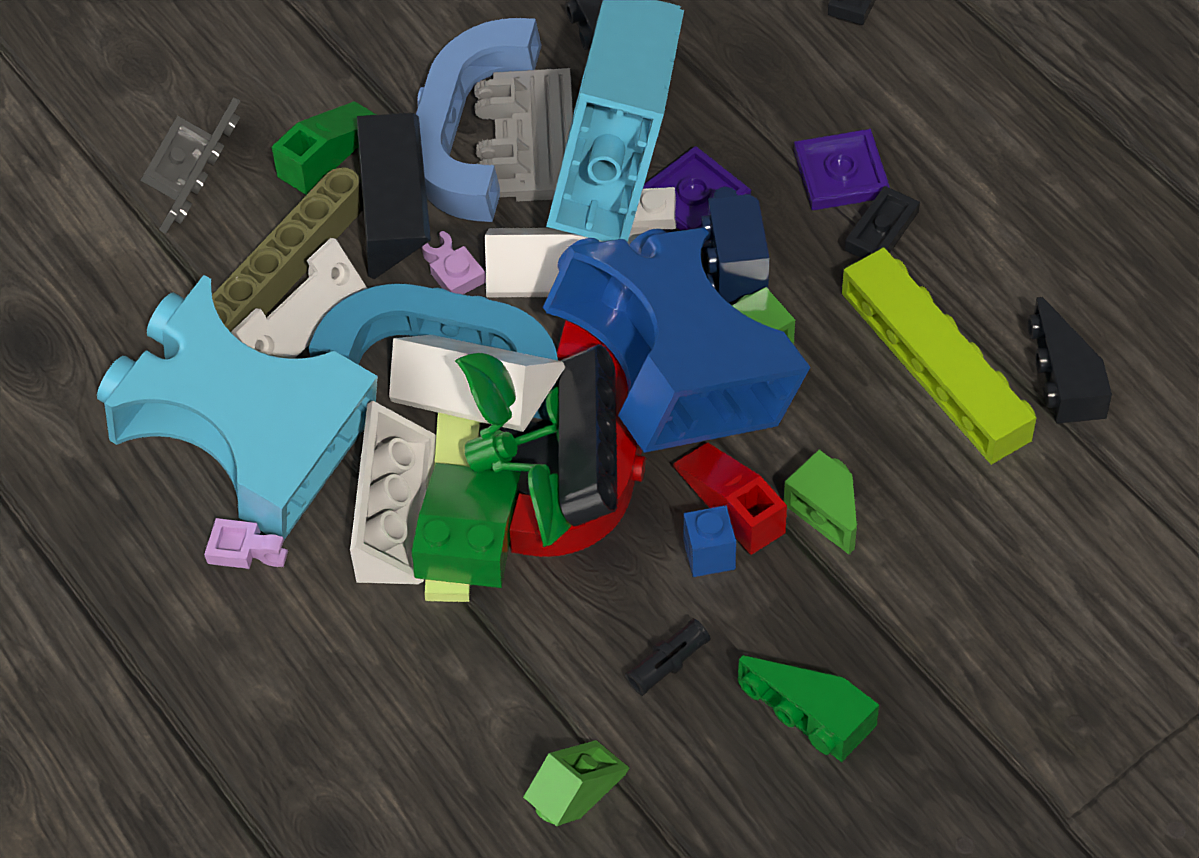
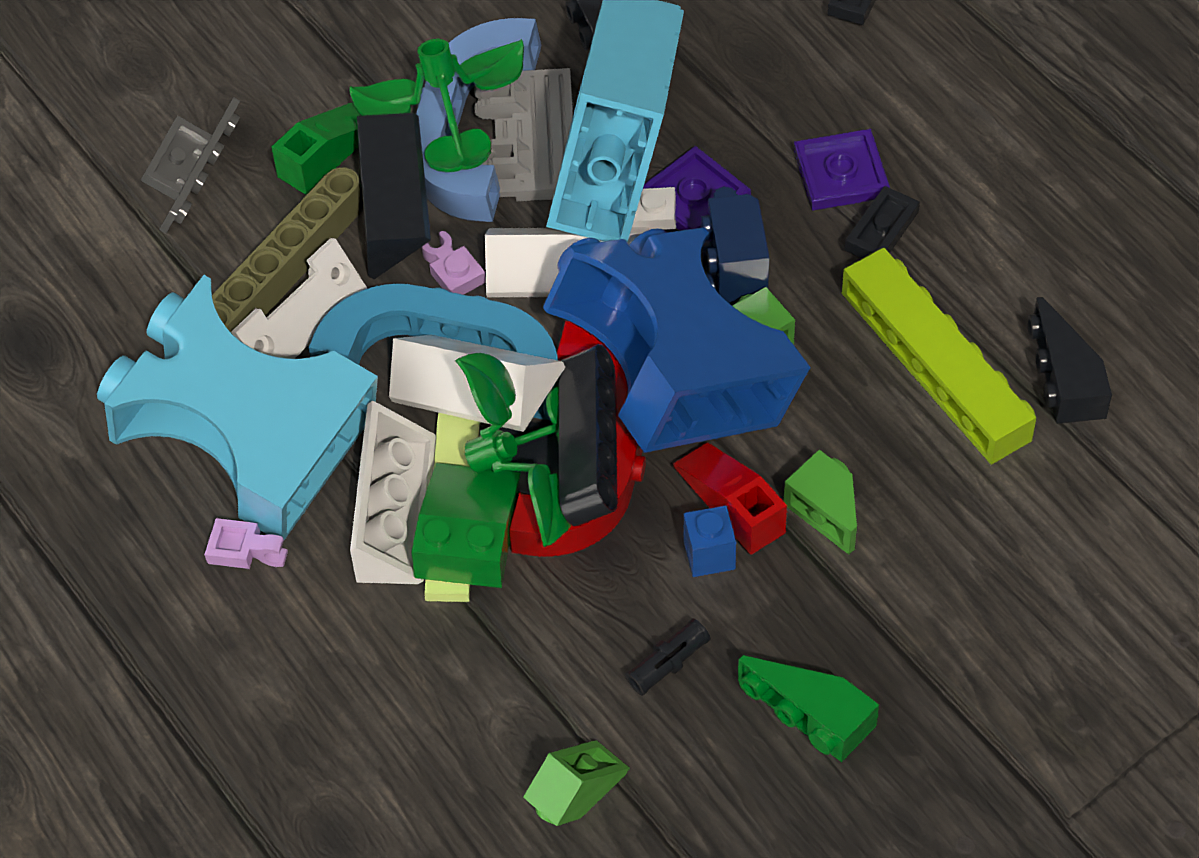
(437, 66): none -> green plant

